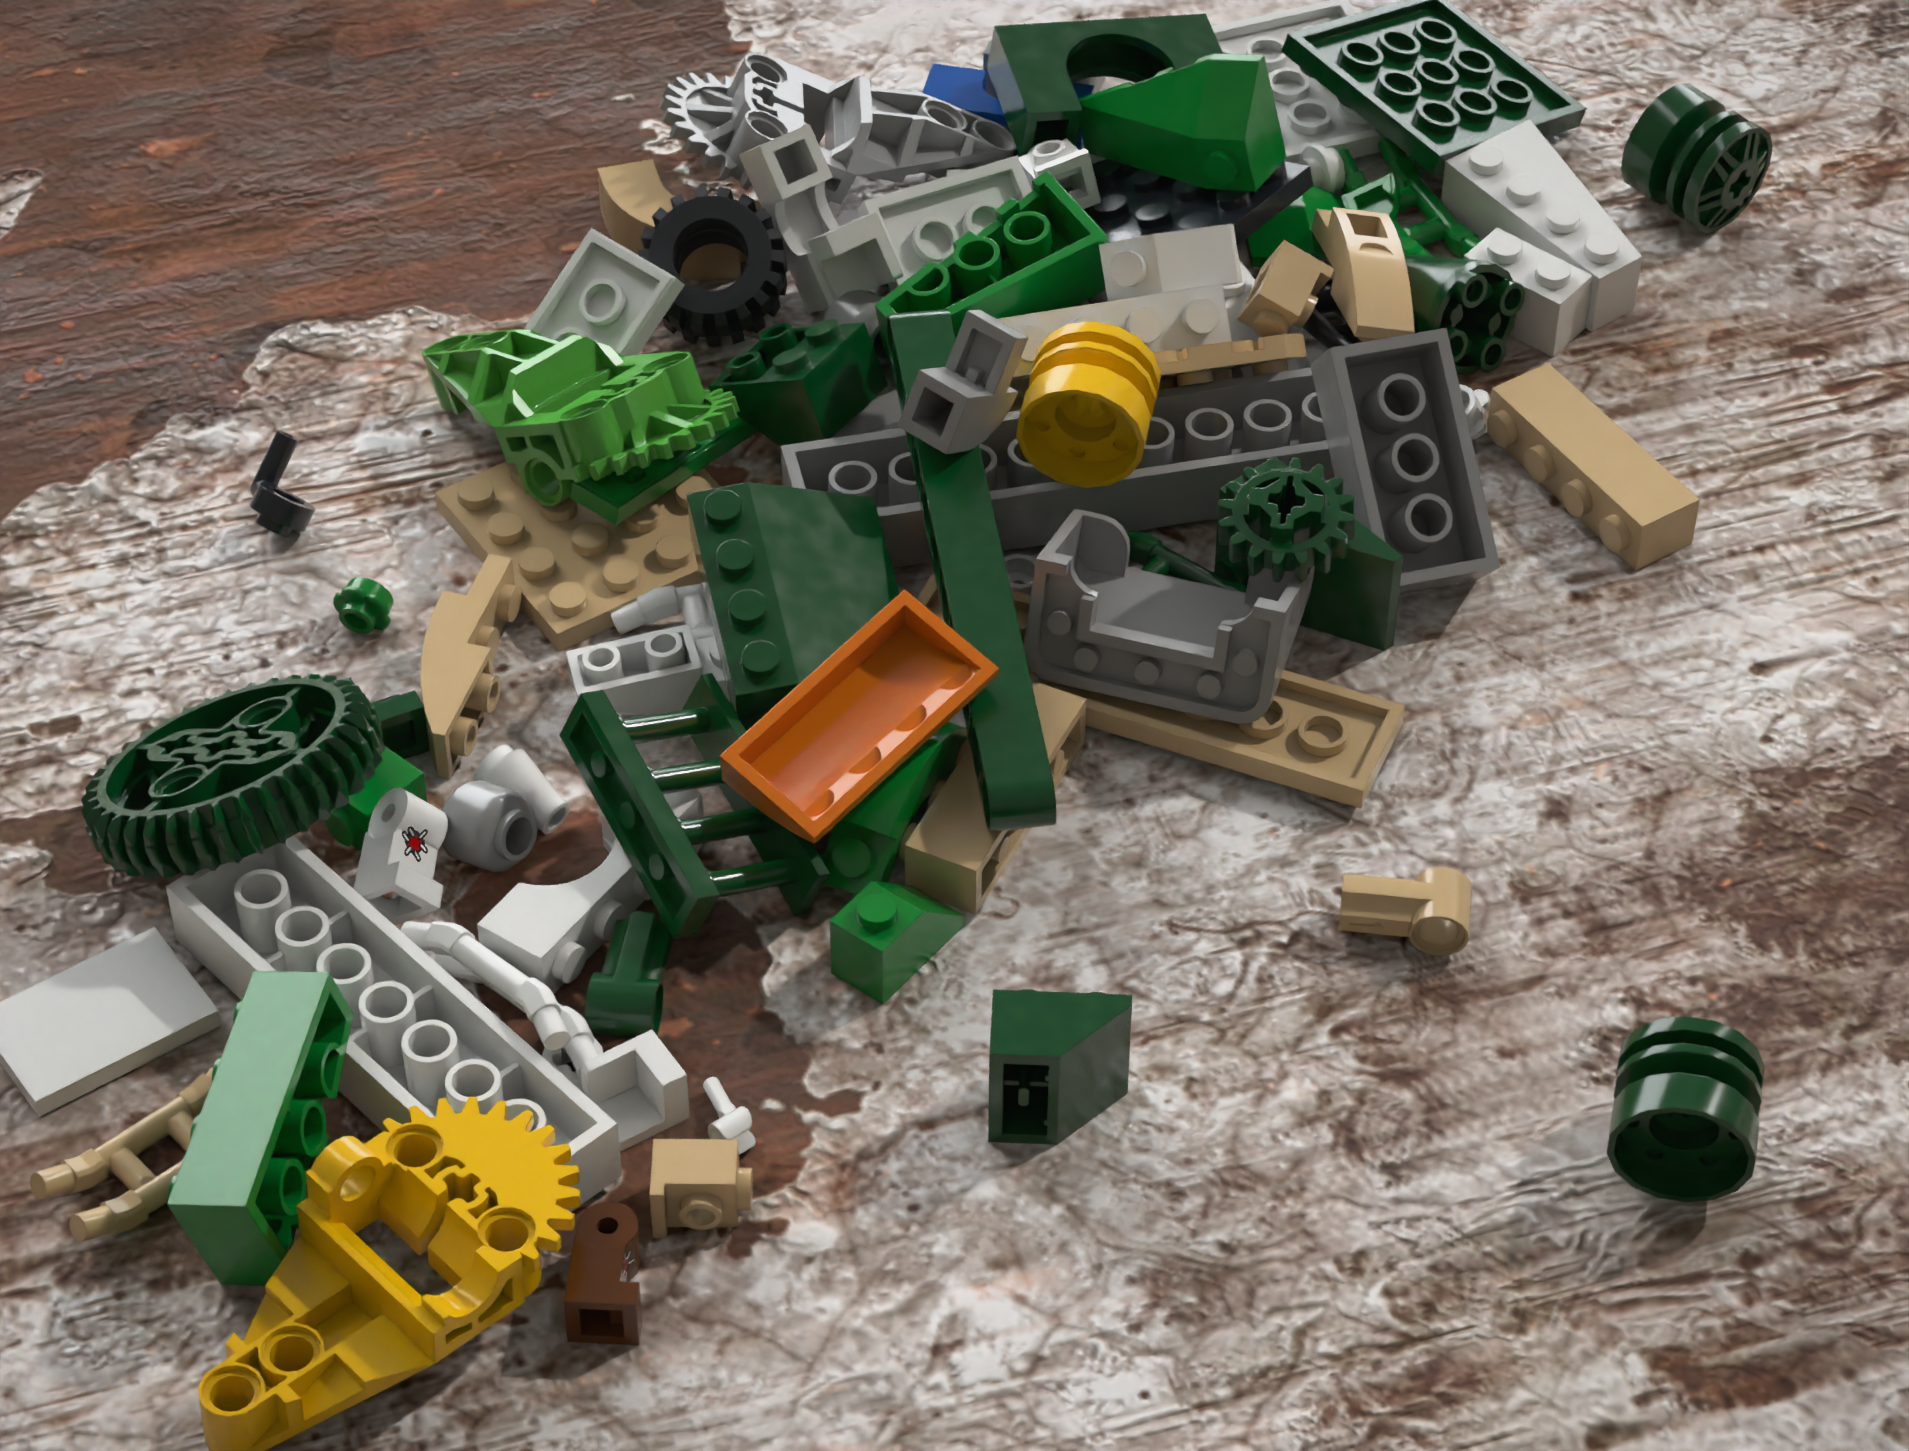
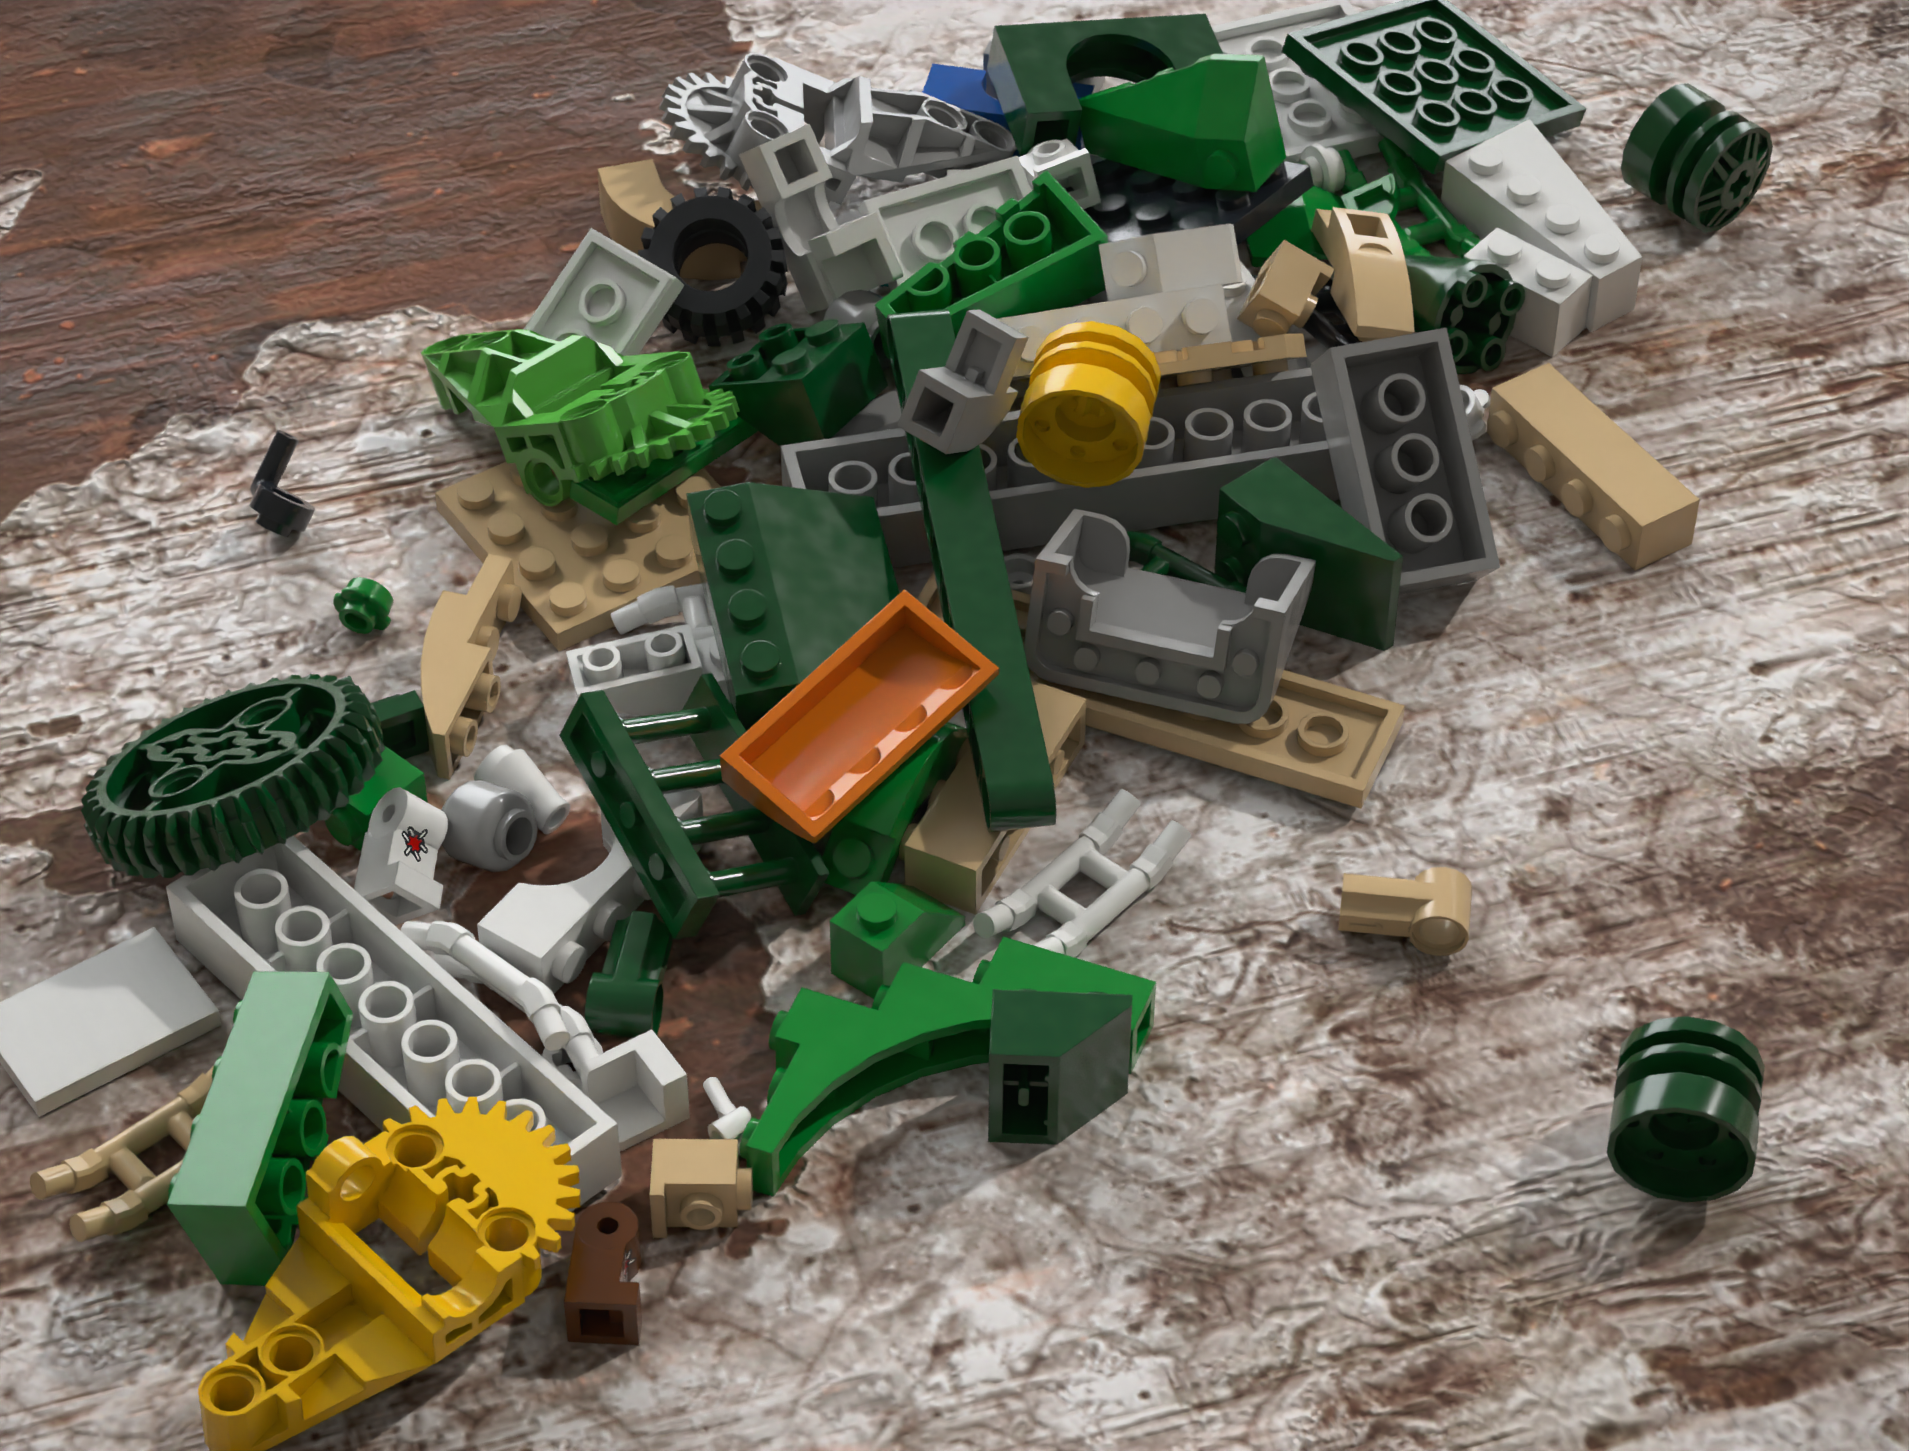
(925, 1023): none -> green arch
(1087, 857): none -> white piece
(1286, 520): dark green gear -> none

